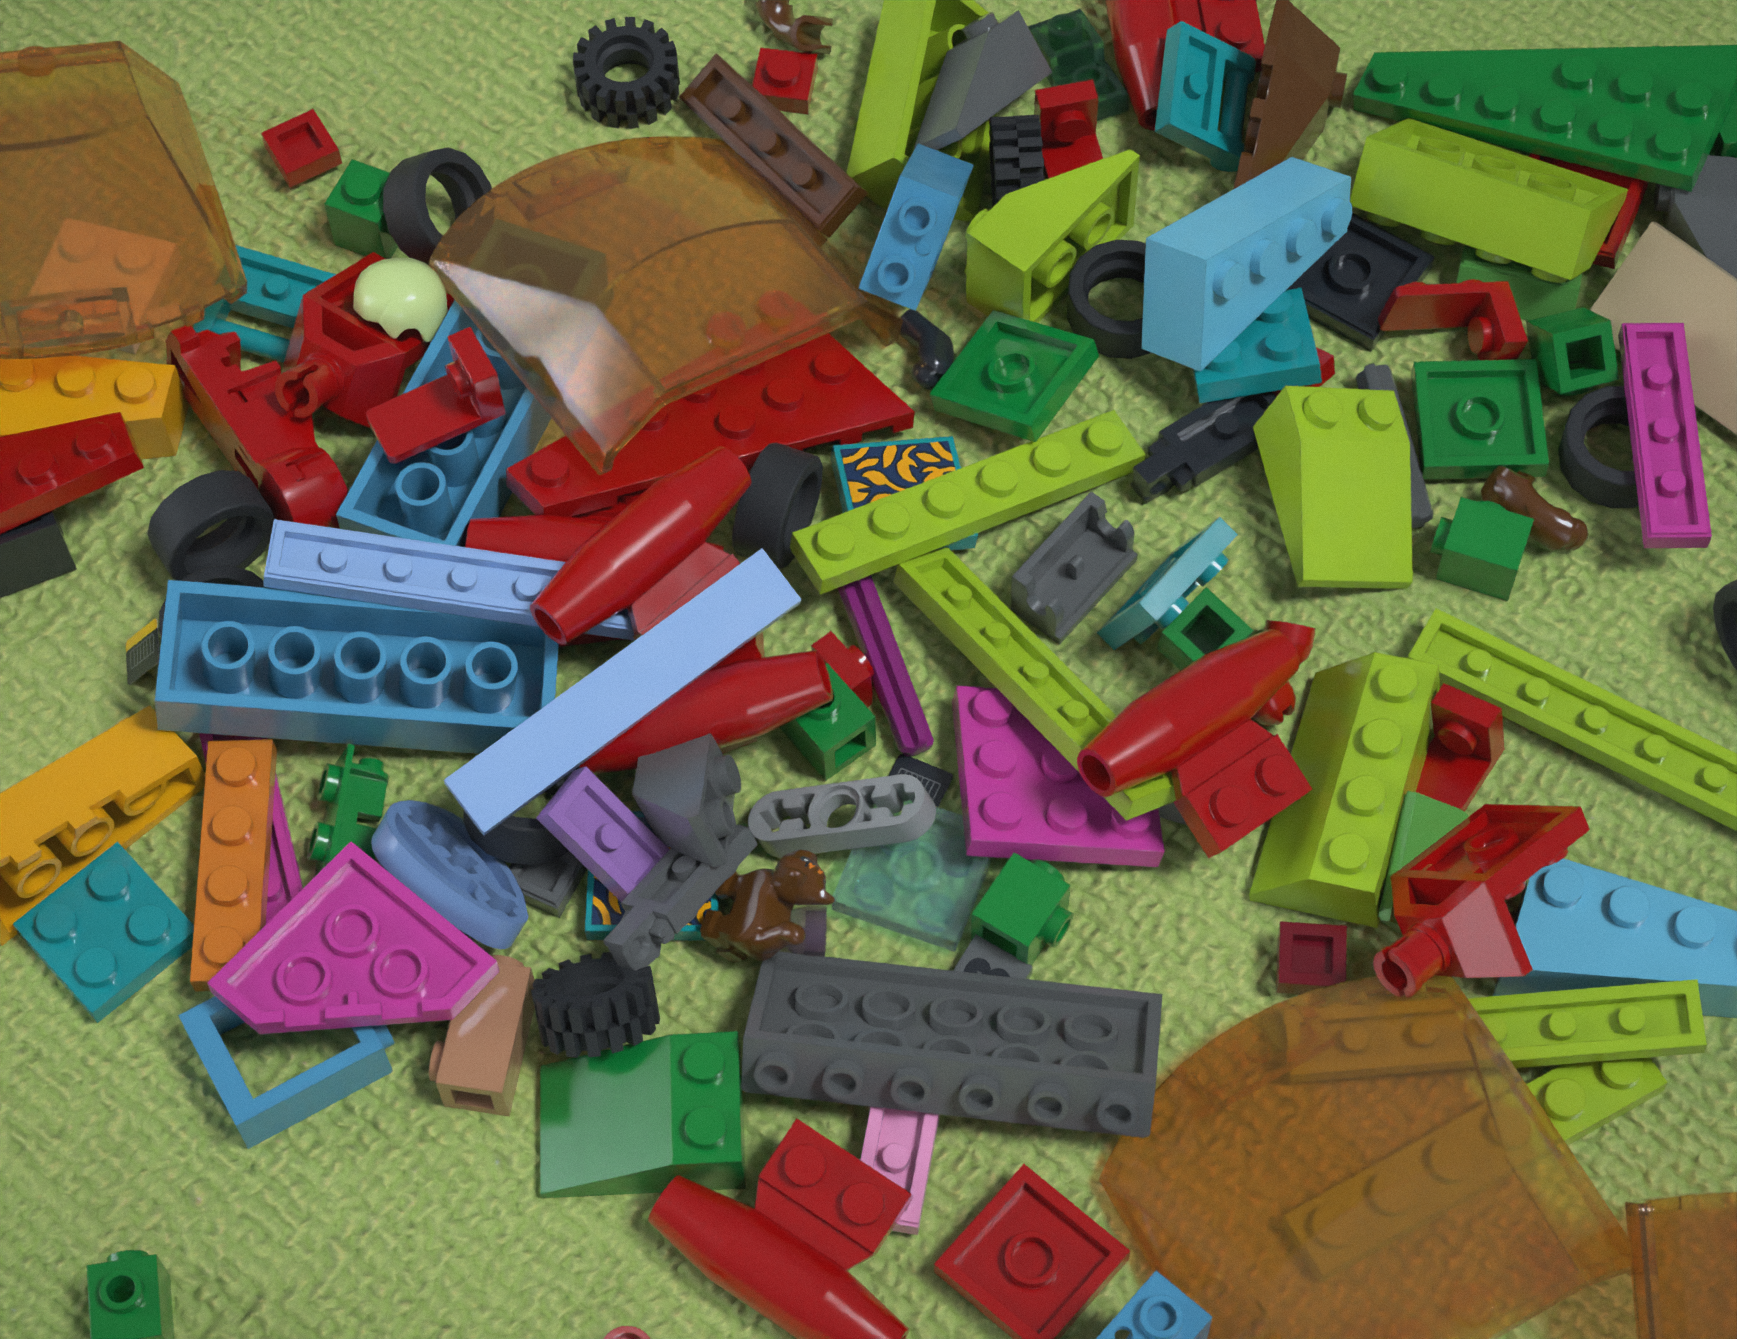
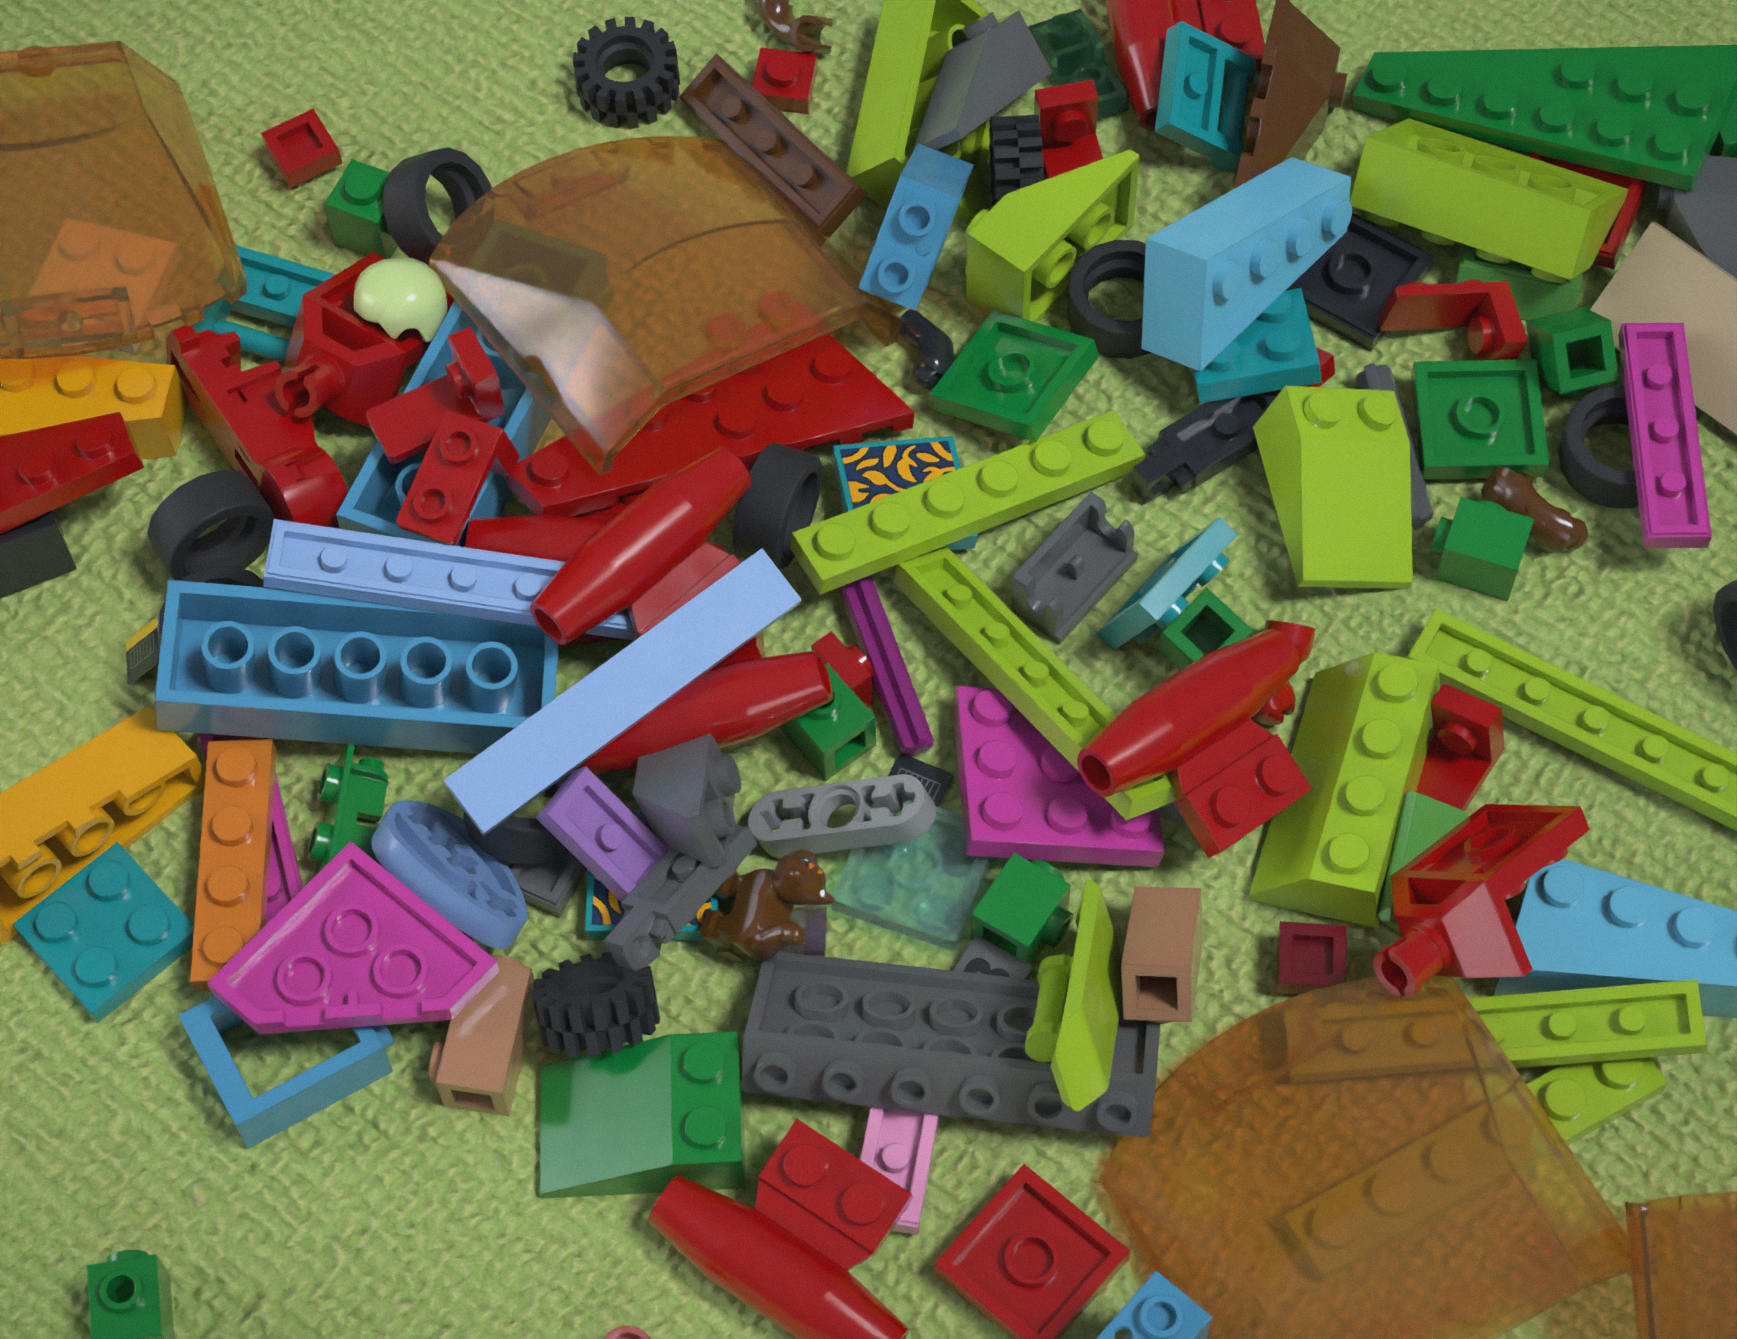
(453, 476): none -> red bracket
(1085, 1036): none -> lime piece
(1162, 954): none -> nougat brick

